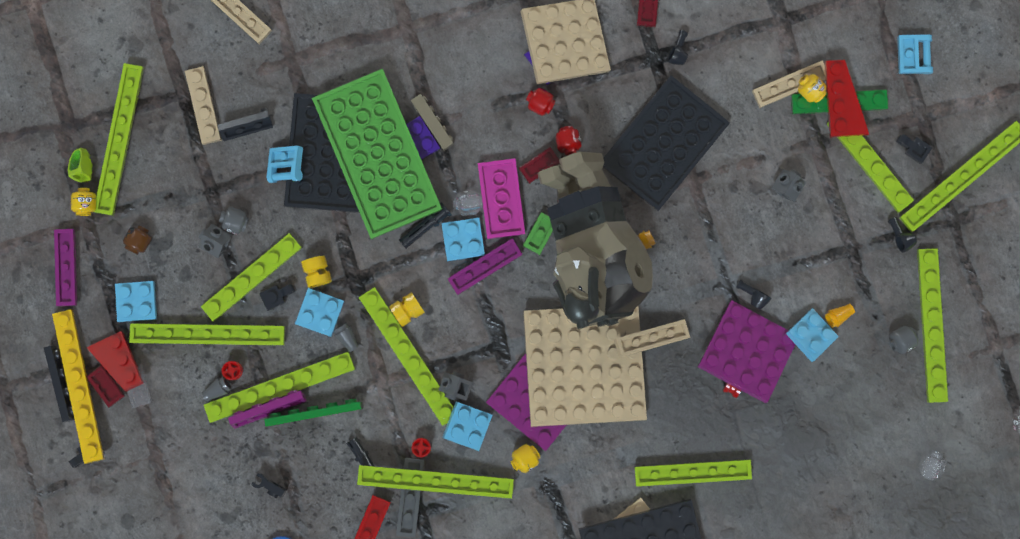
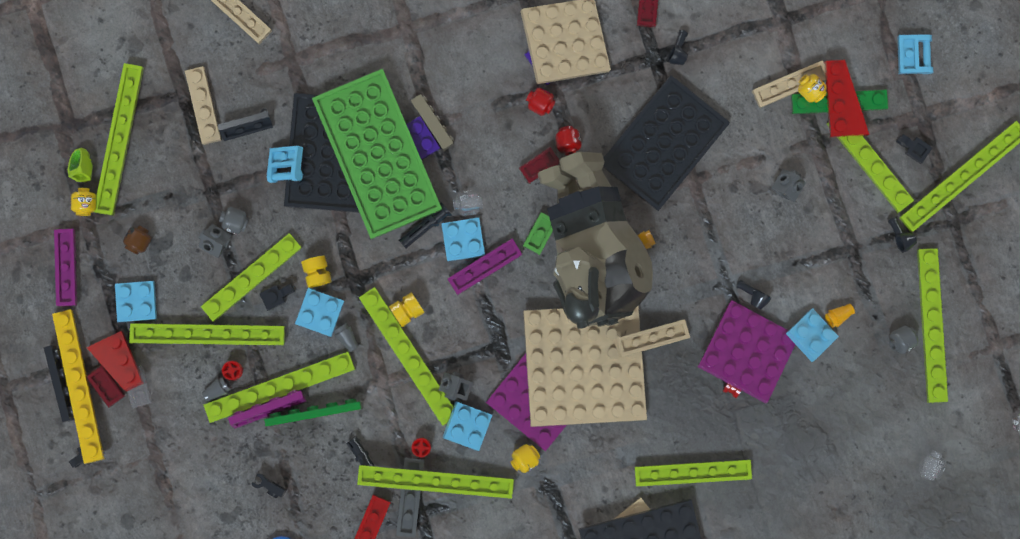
(501, 198): dark pink plate -> none

